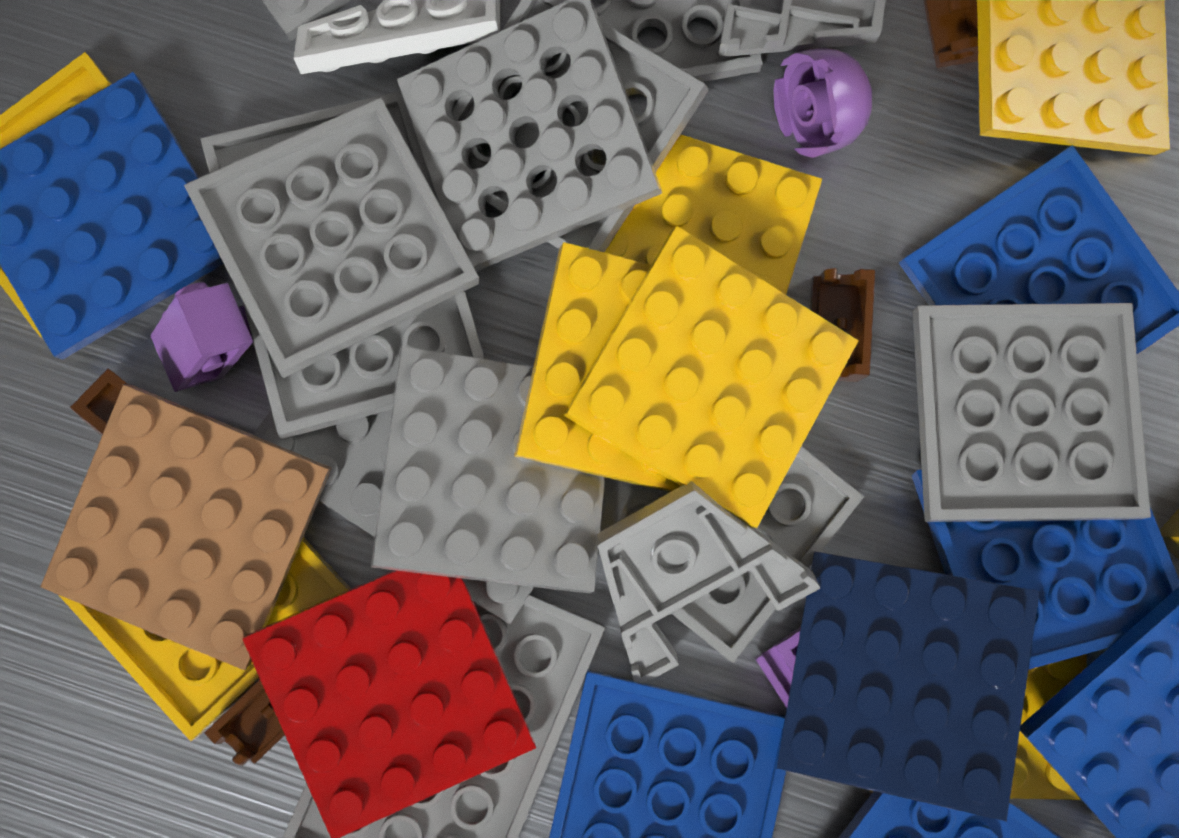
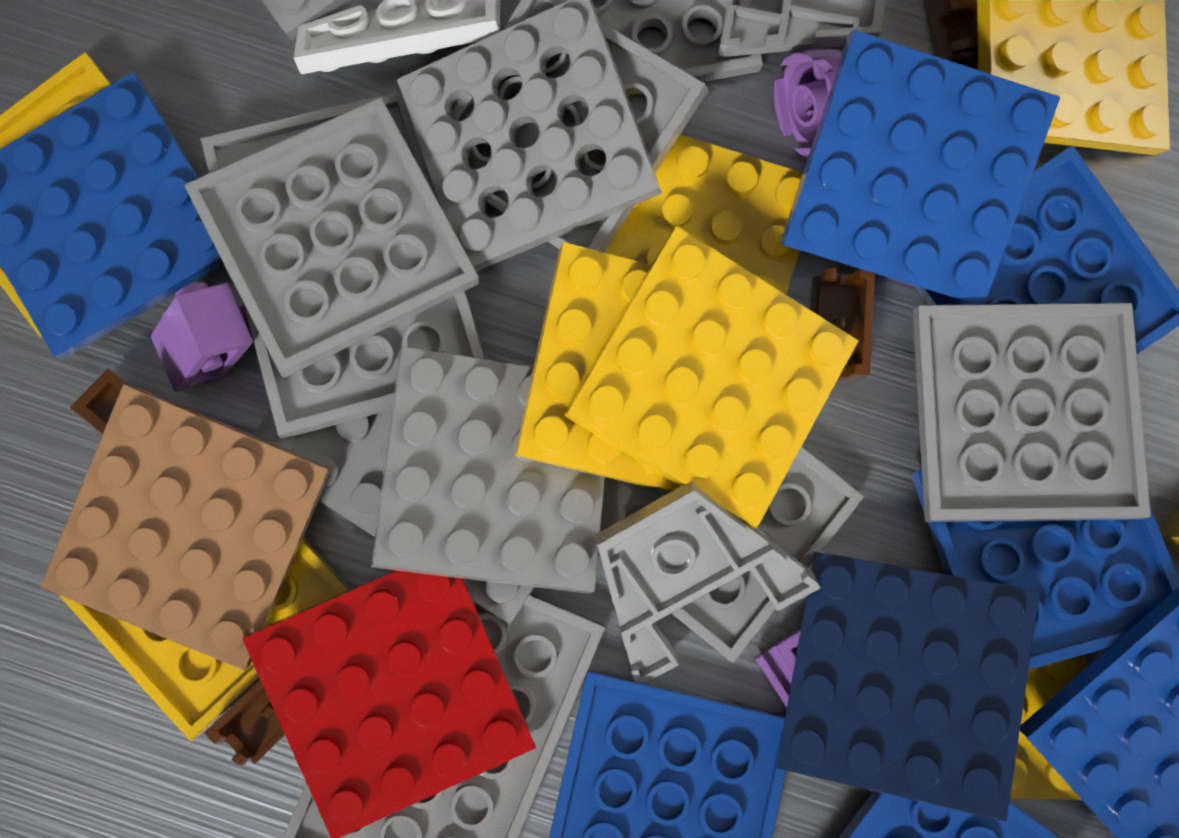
(918, 168): none -> blue plate

